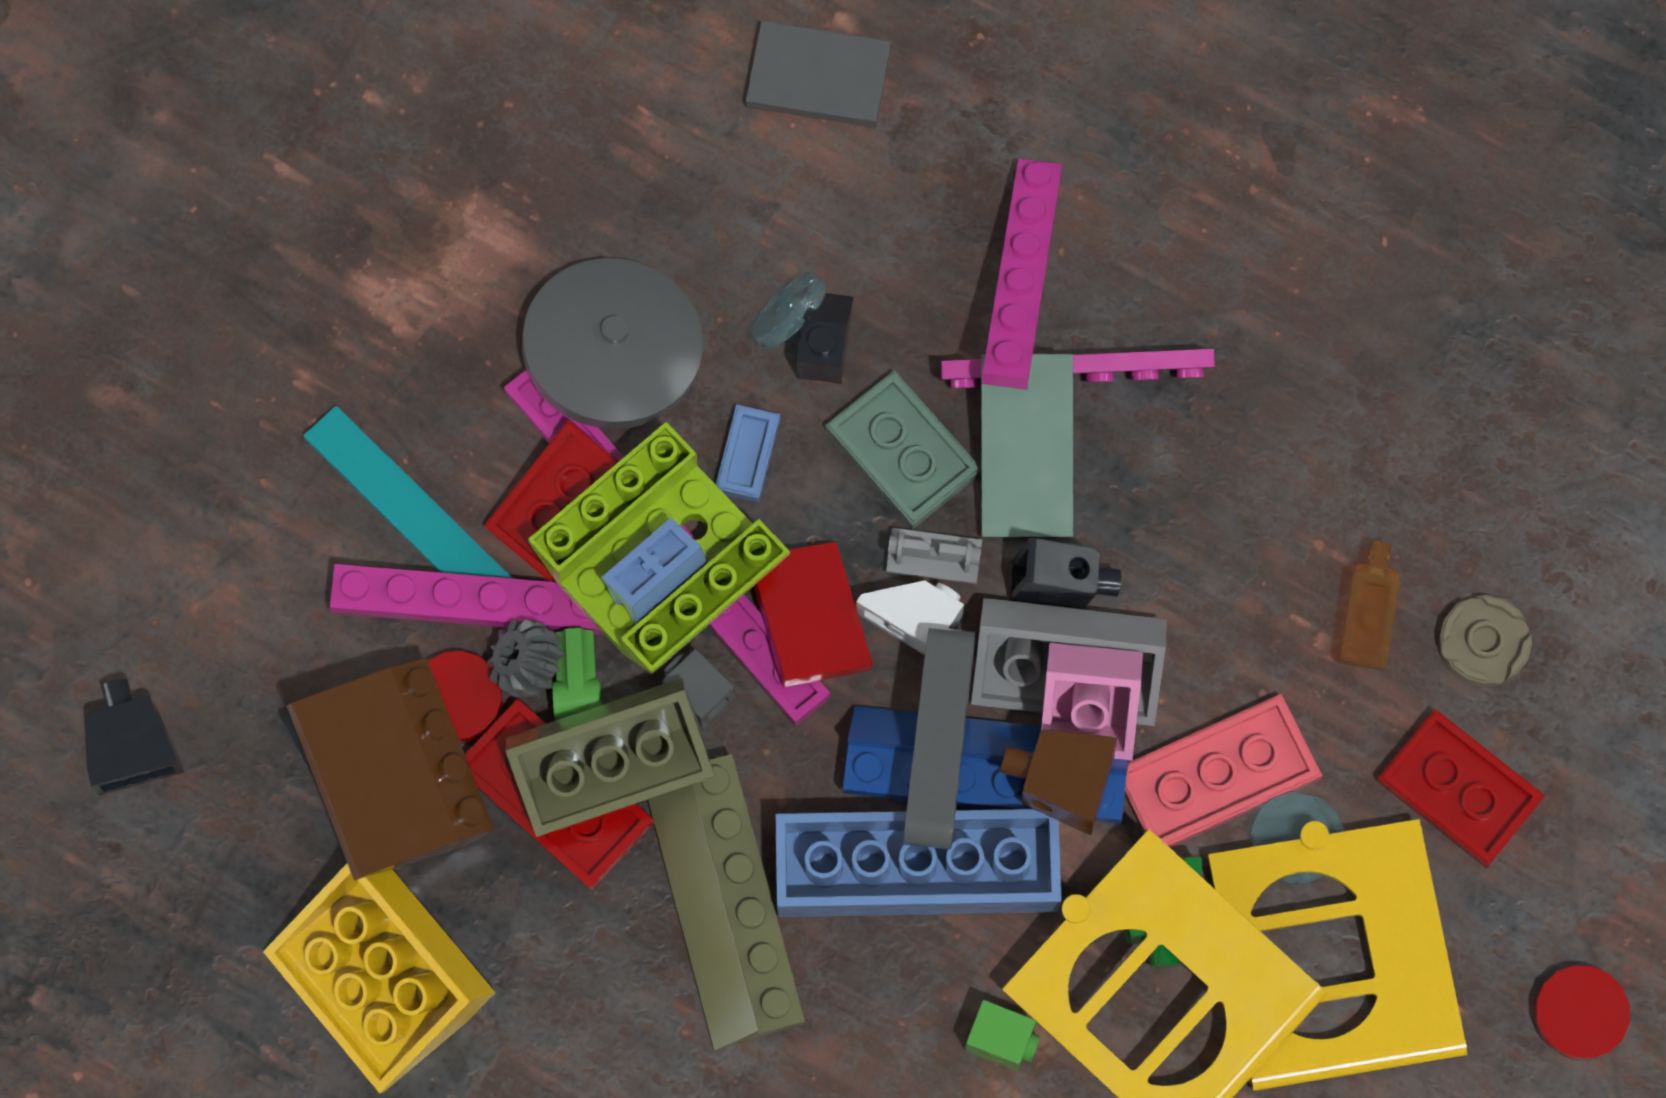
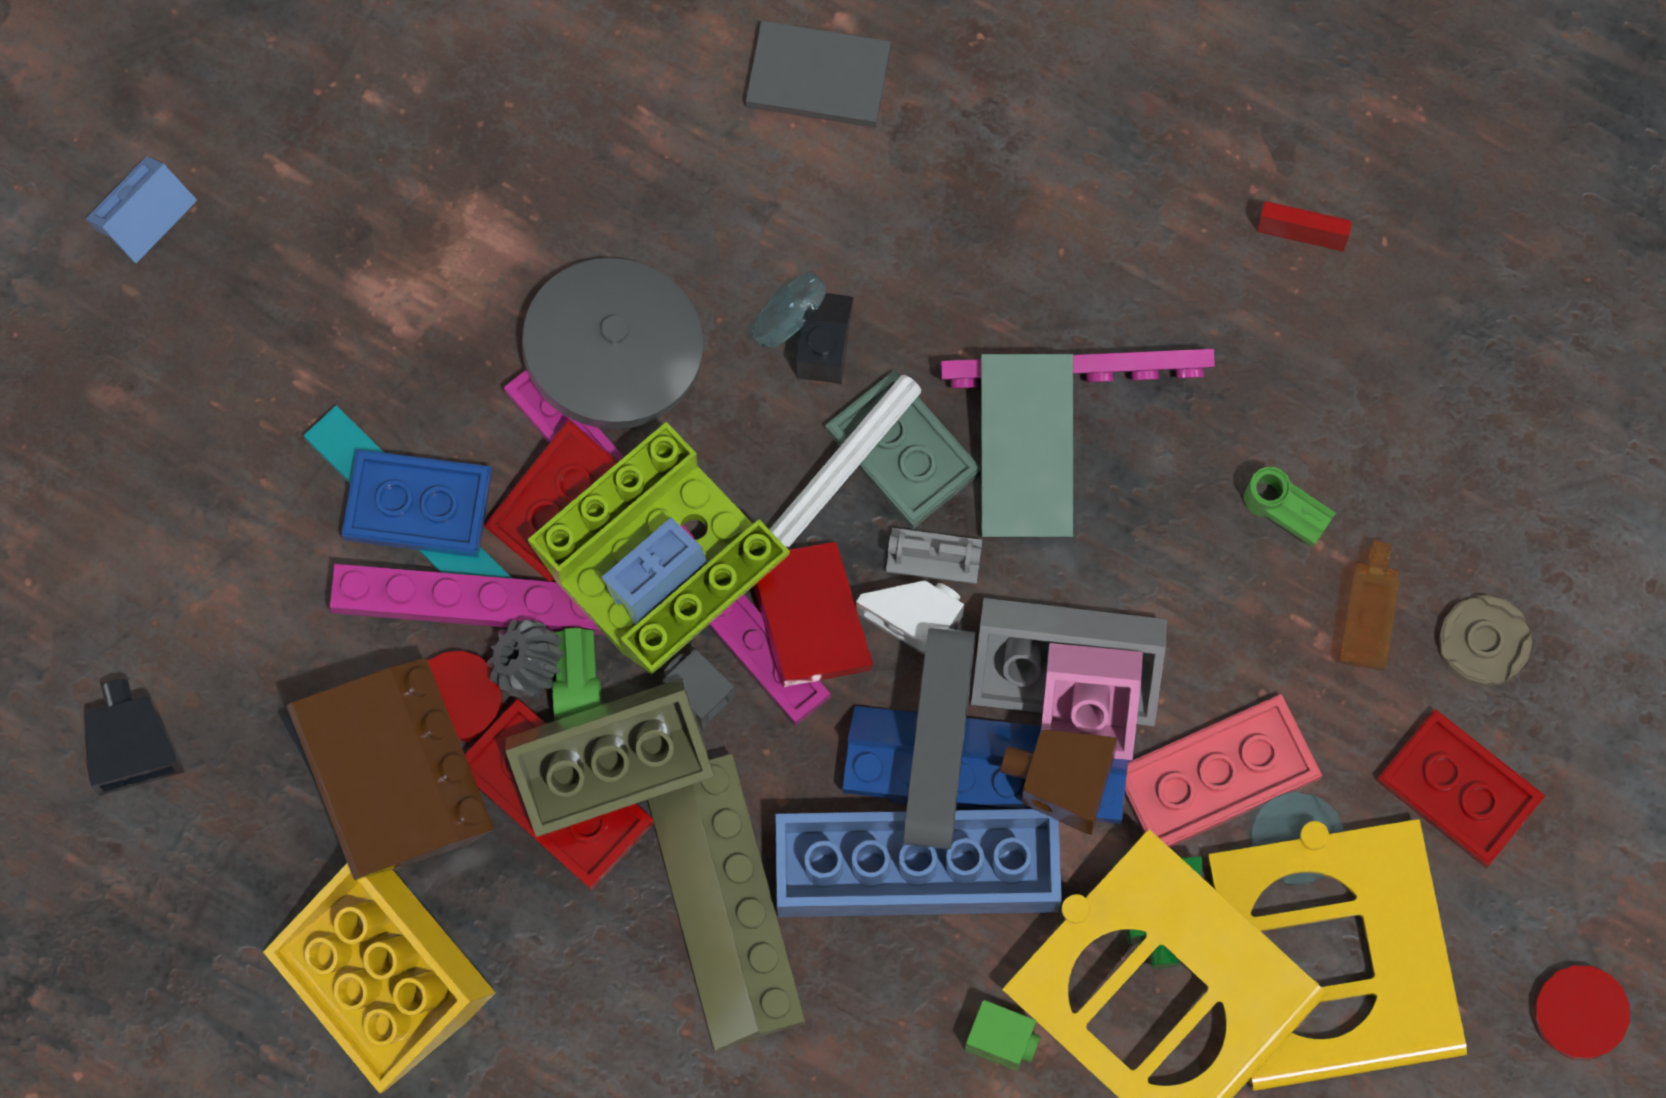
(142, 208): none -> medium blue panel
(417, 503): none -> blue tile
(748, 453): medium blue tile -> none
(845, 460): none -> white axle
(1022, 274): dark pink plate -> none
(1060, 575): black torso -> none
(1293, 508): none -> bright green piece
(1304, 226): none -> red tile

